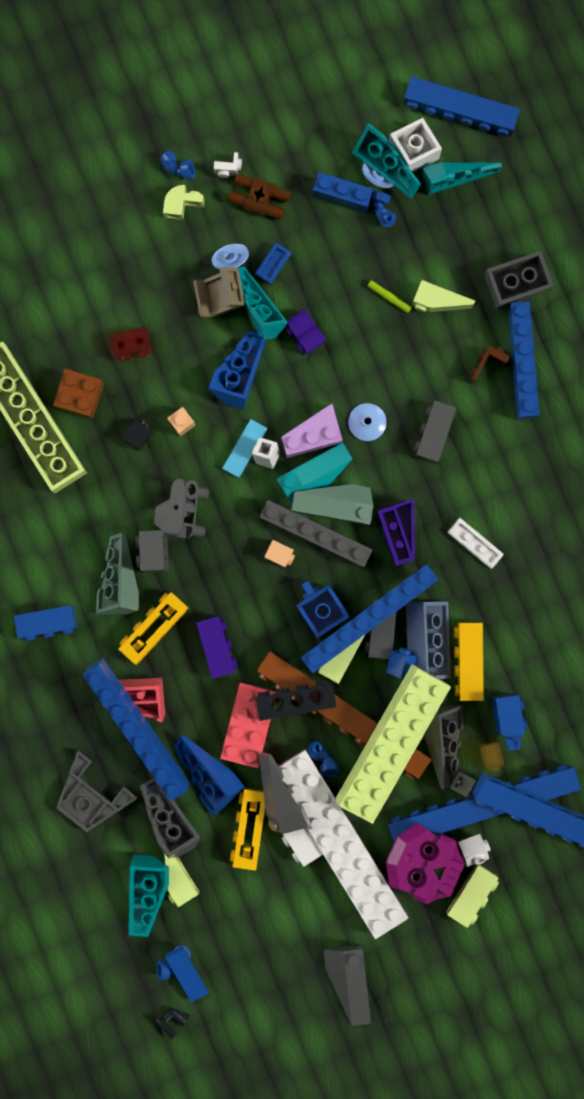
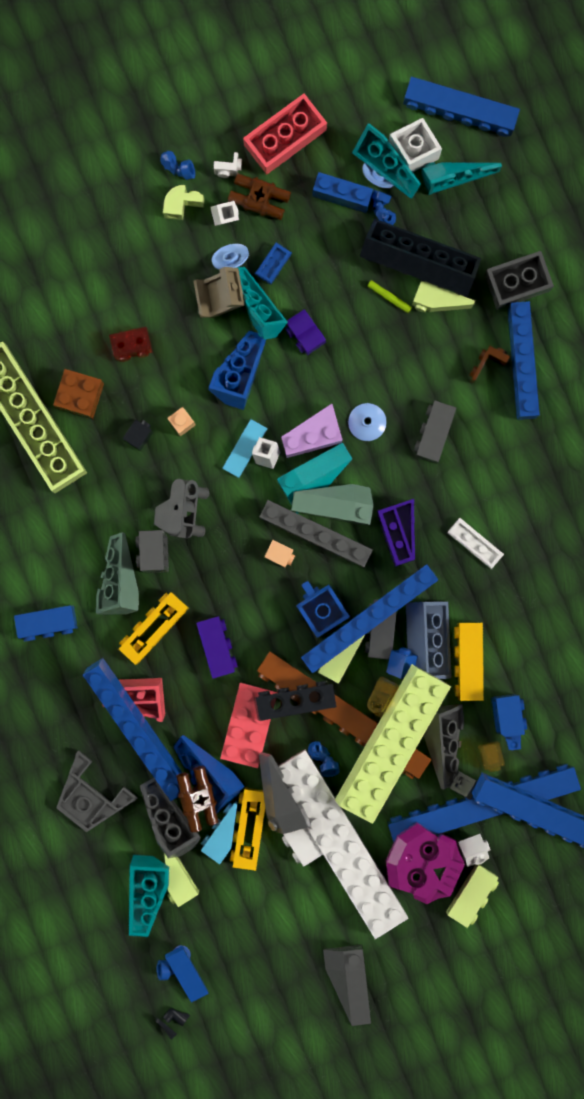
(197, 798): none -> reddish brown pin
(221, 840): none -> medium azure slope
(224, 213): none -> white brick
(285, 133): none -> coral brick
(382, 695): none -> clear yellow piece
(420, 257): none -> black brick

